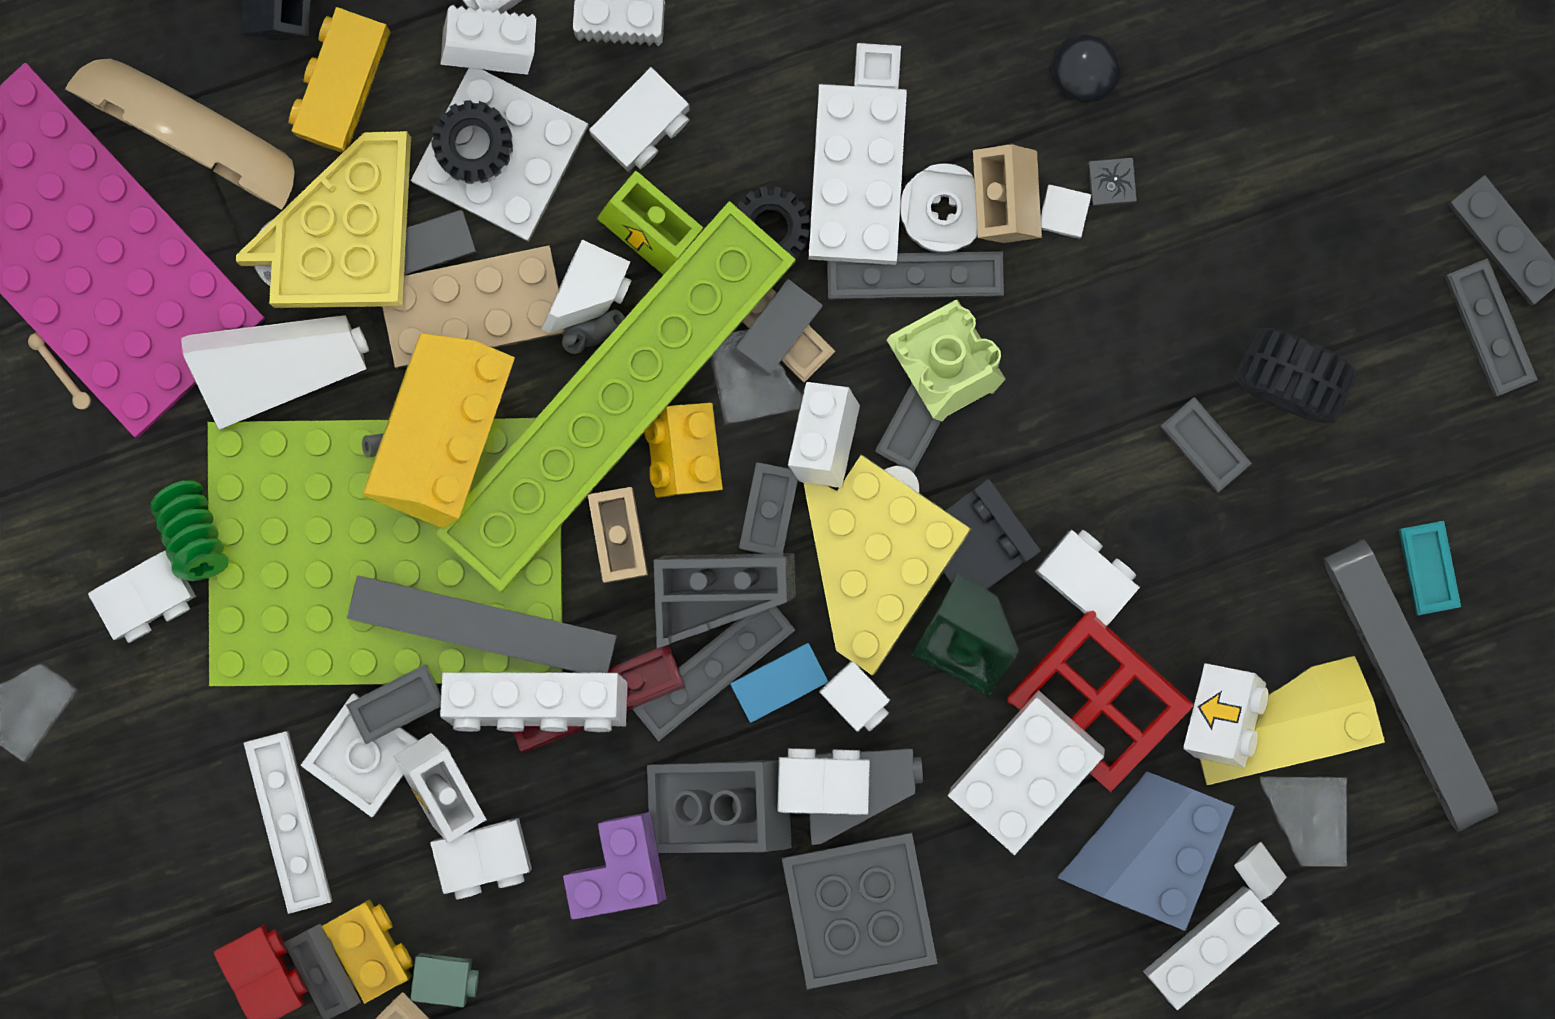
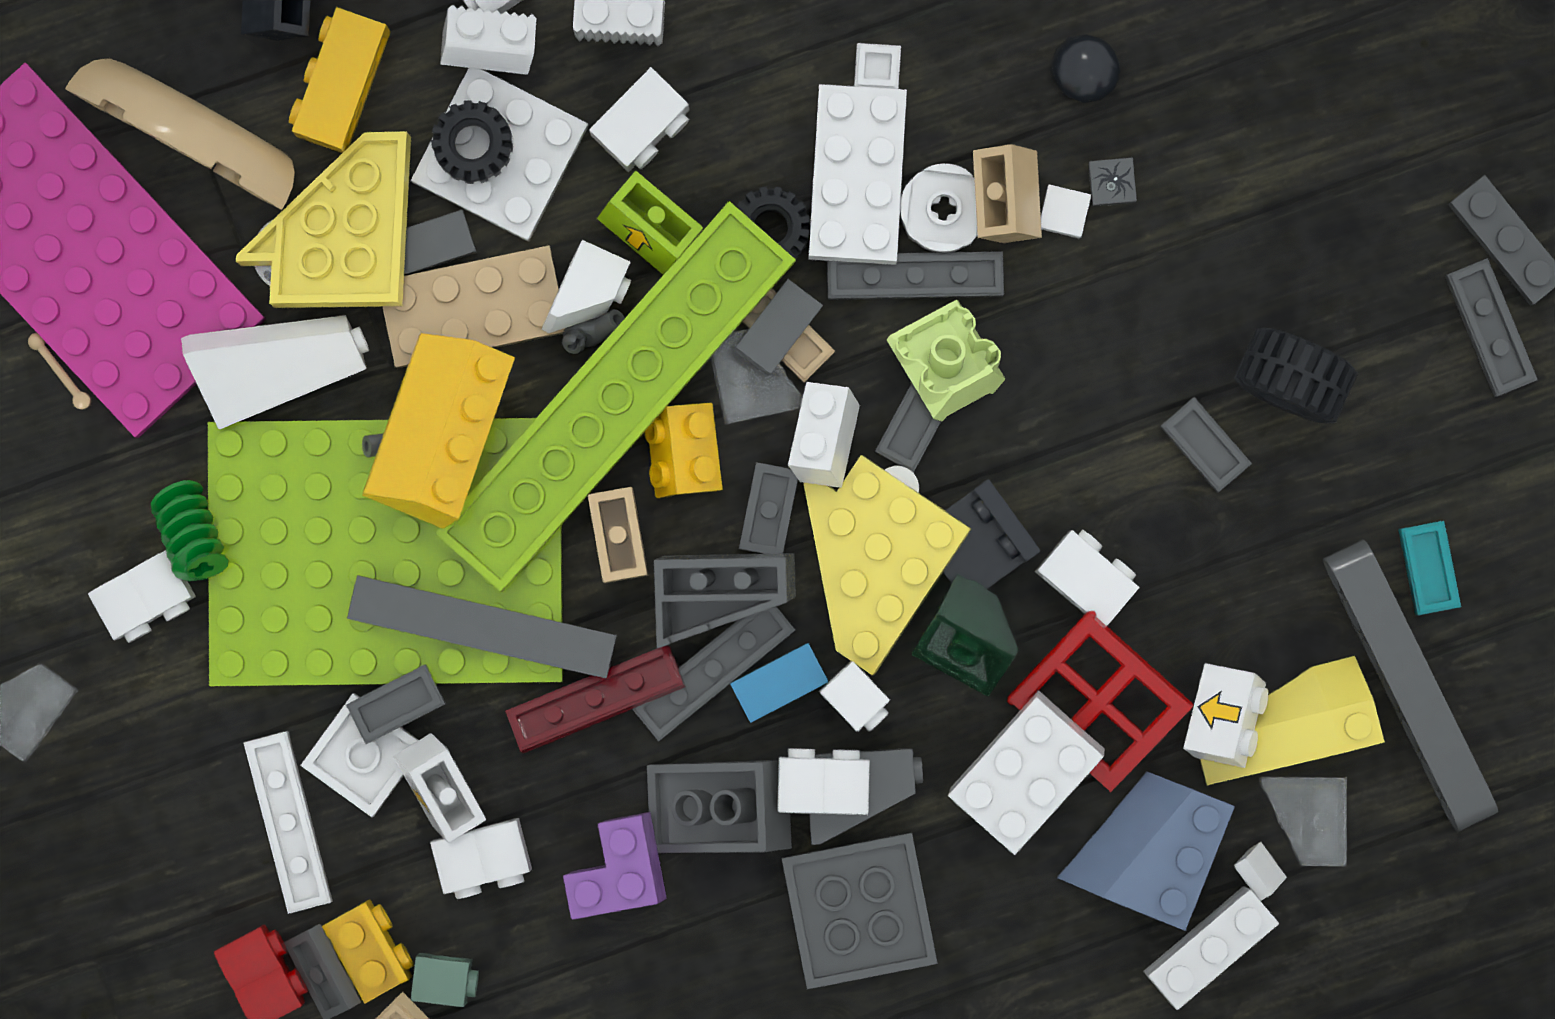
(534, 700): white brick -> none

